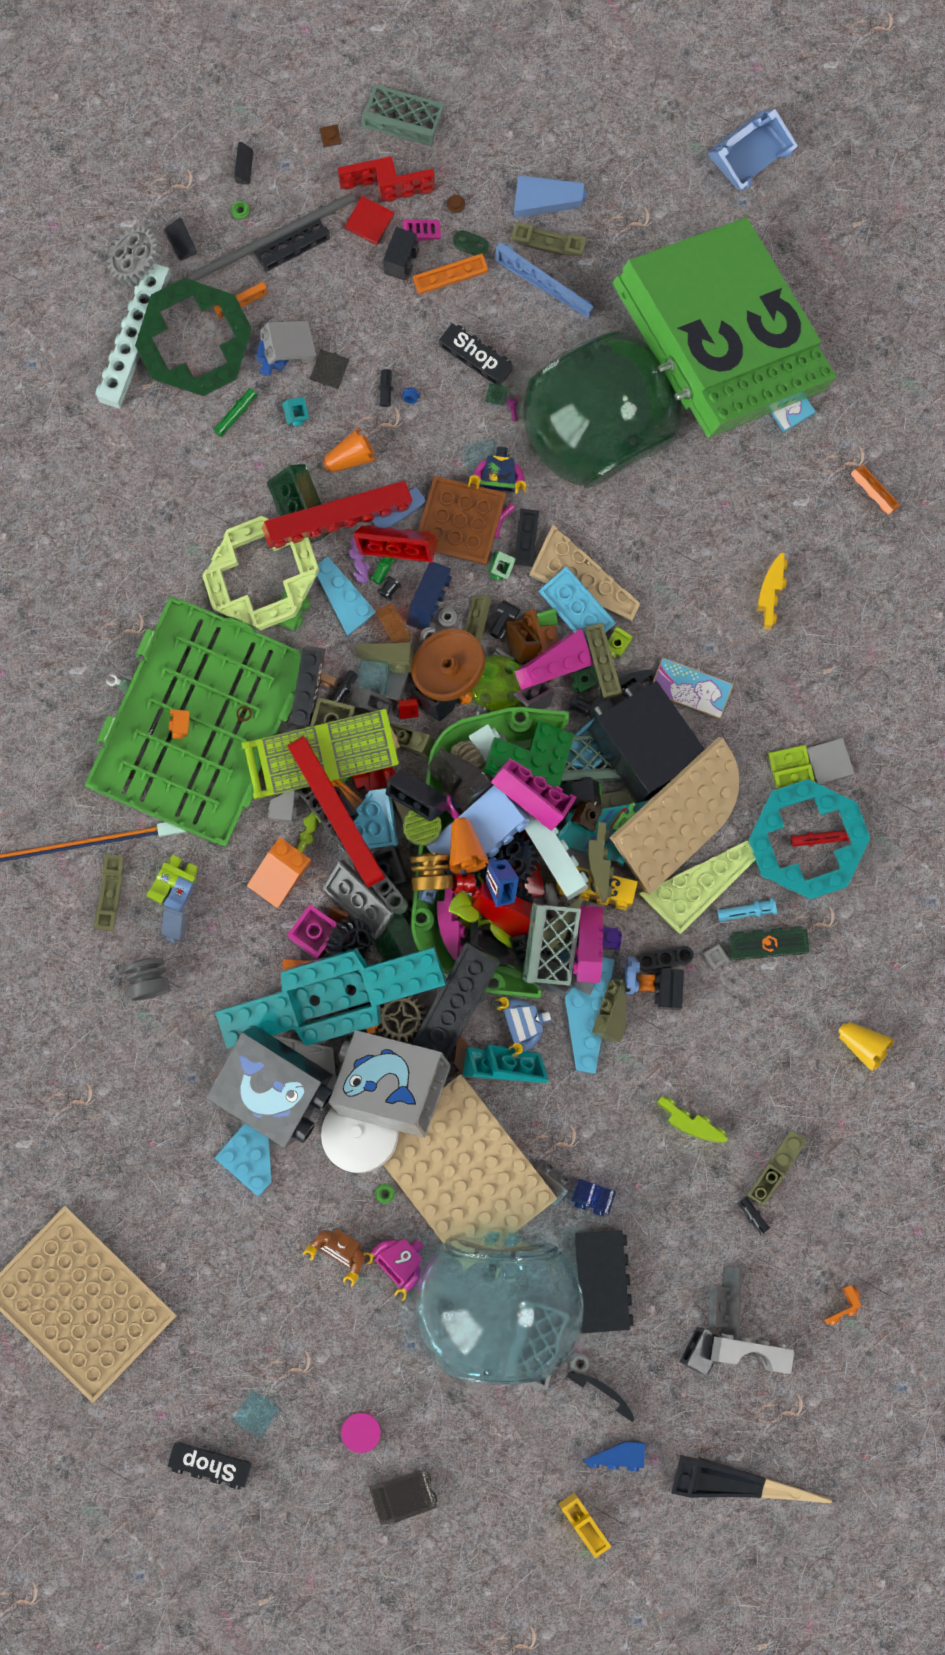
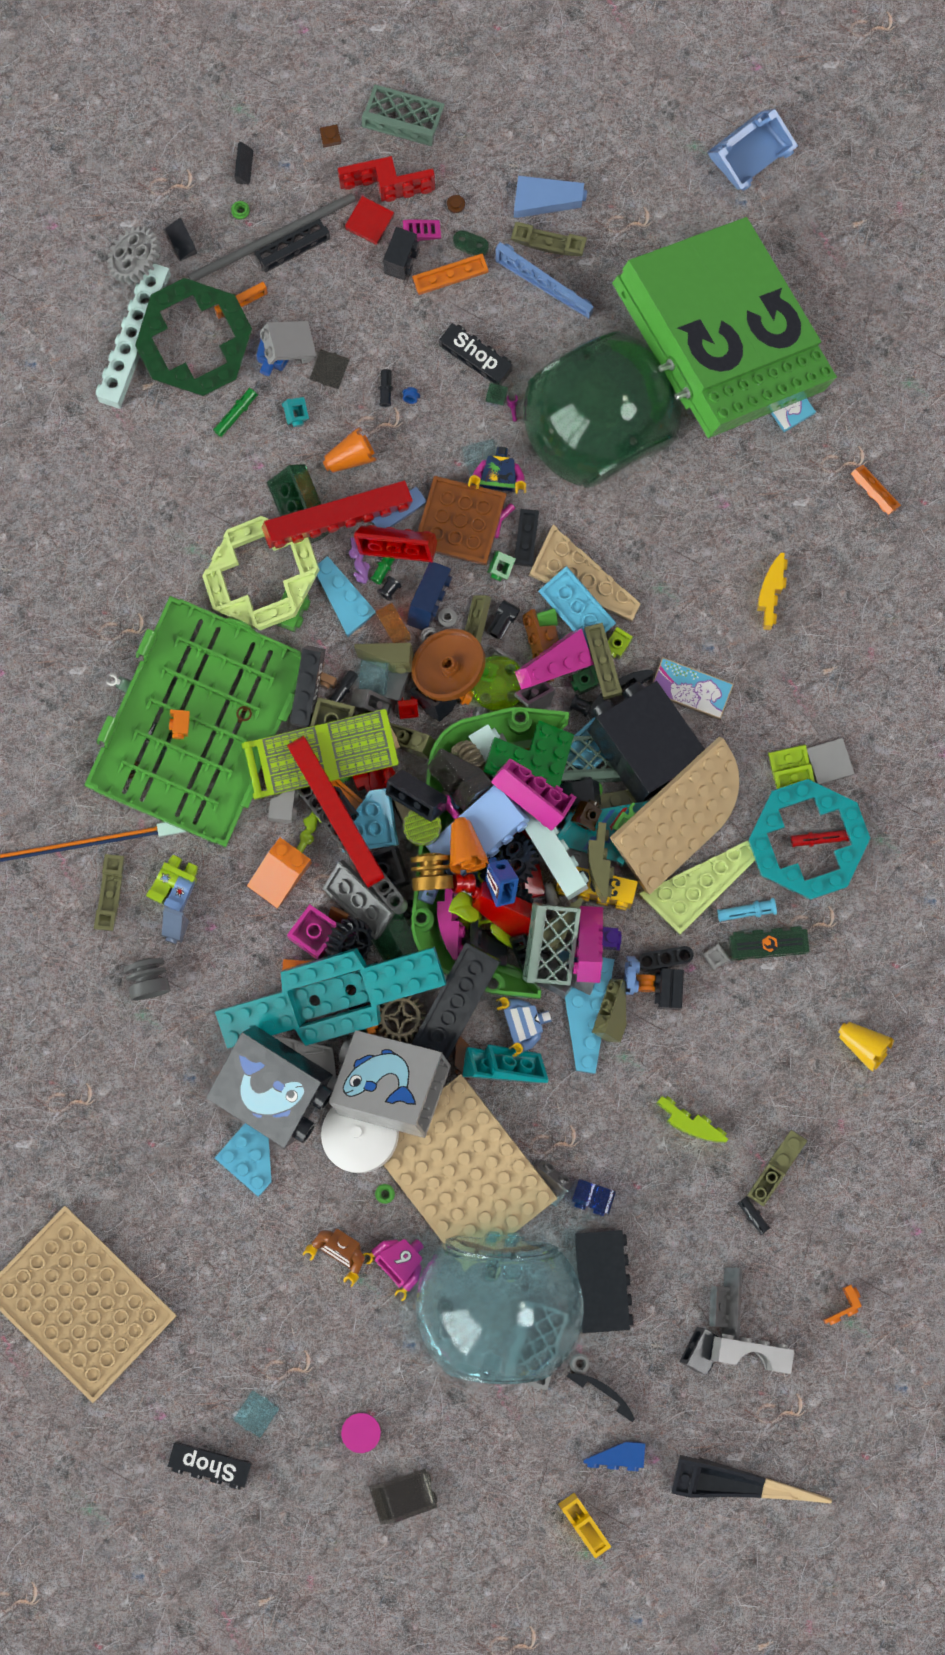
(522, 641): reddish brown slope -> none

